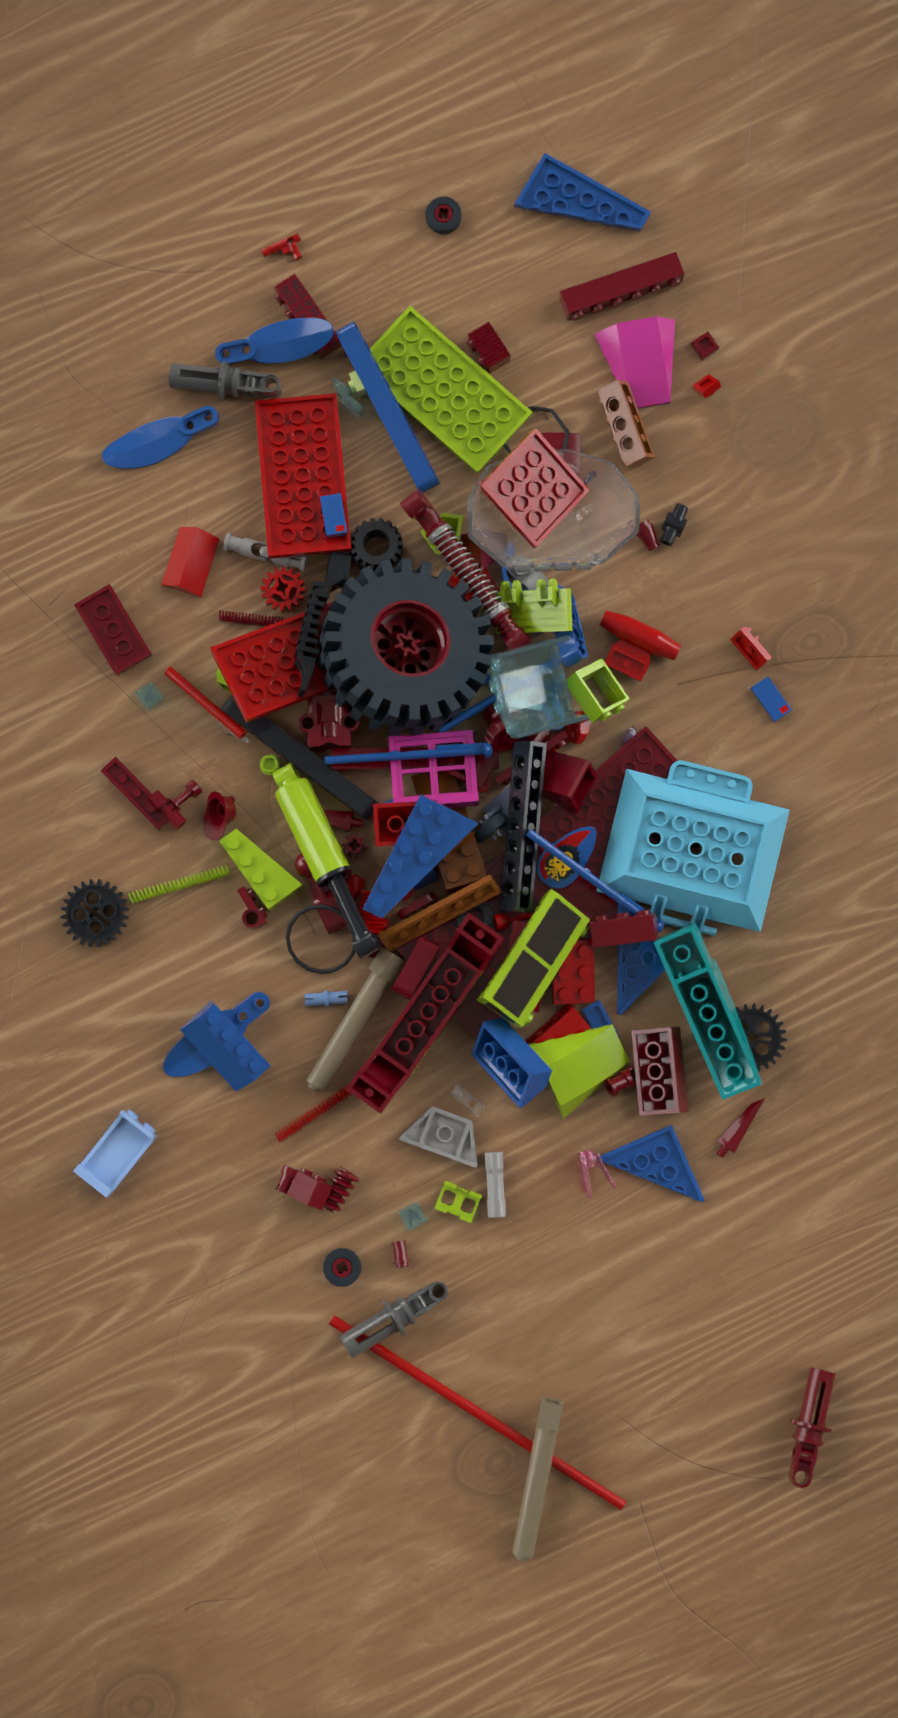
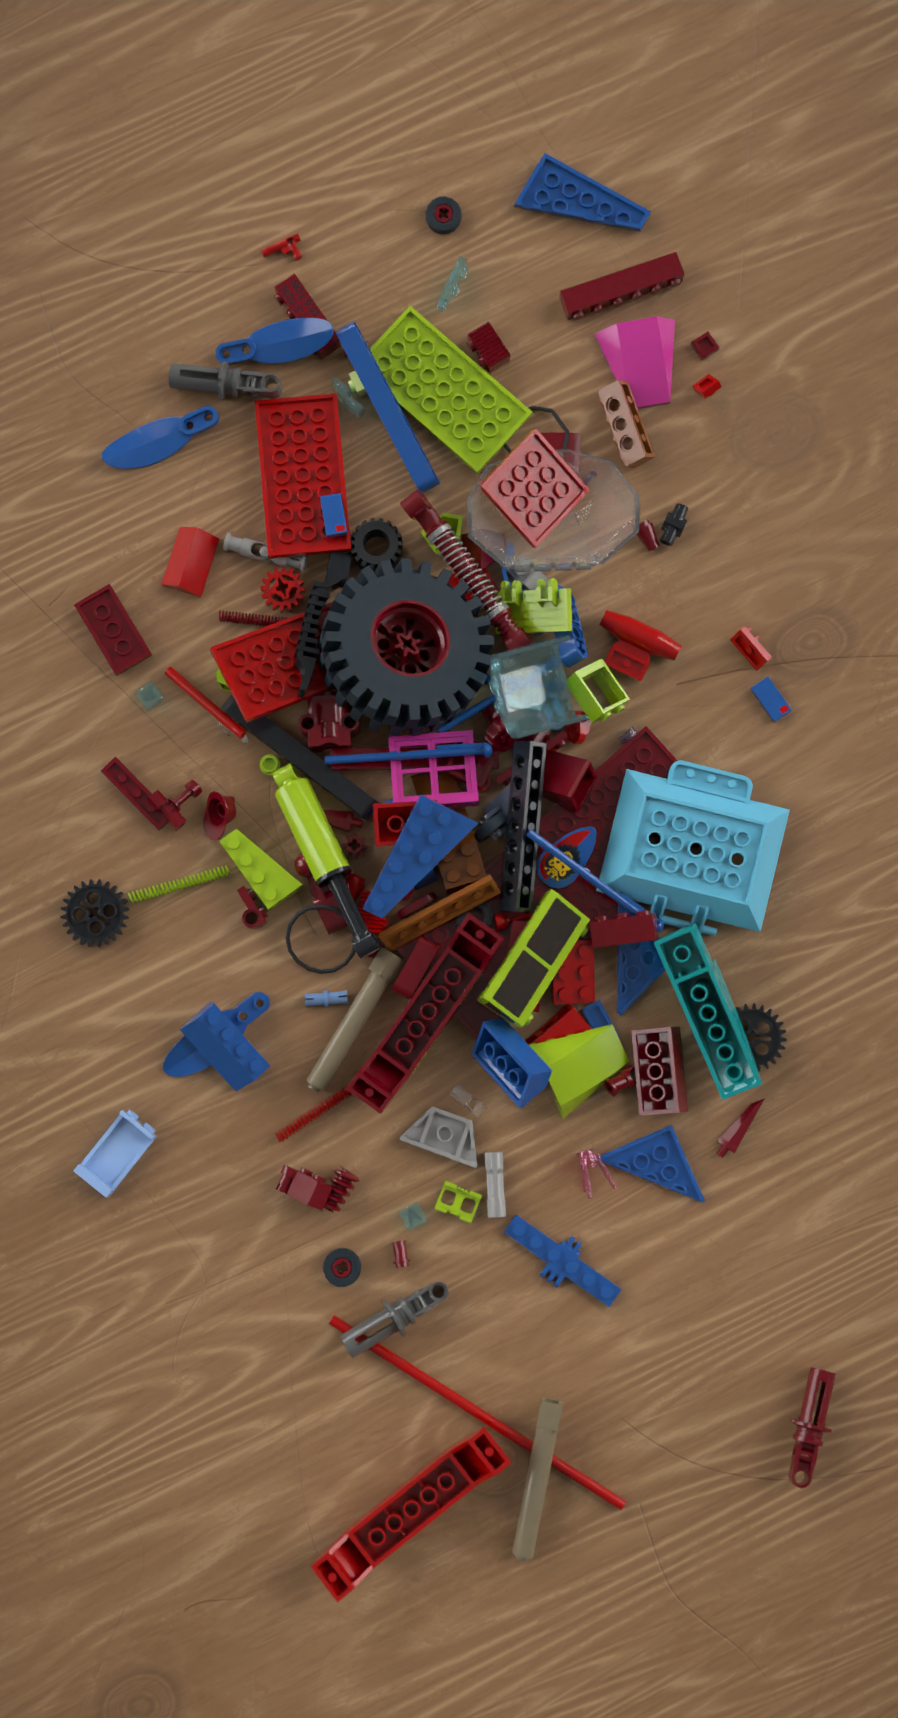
(408, 1511): none -> red slope
(452, 288): none -> clear light blue hinge
(562, 1260): none -> blue hinge

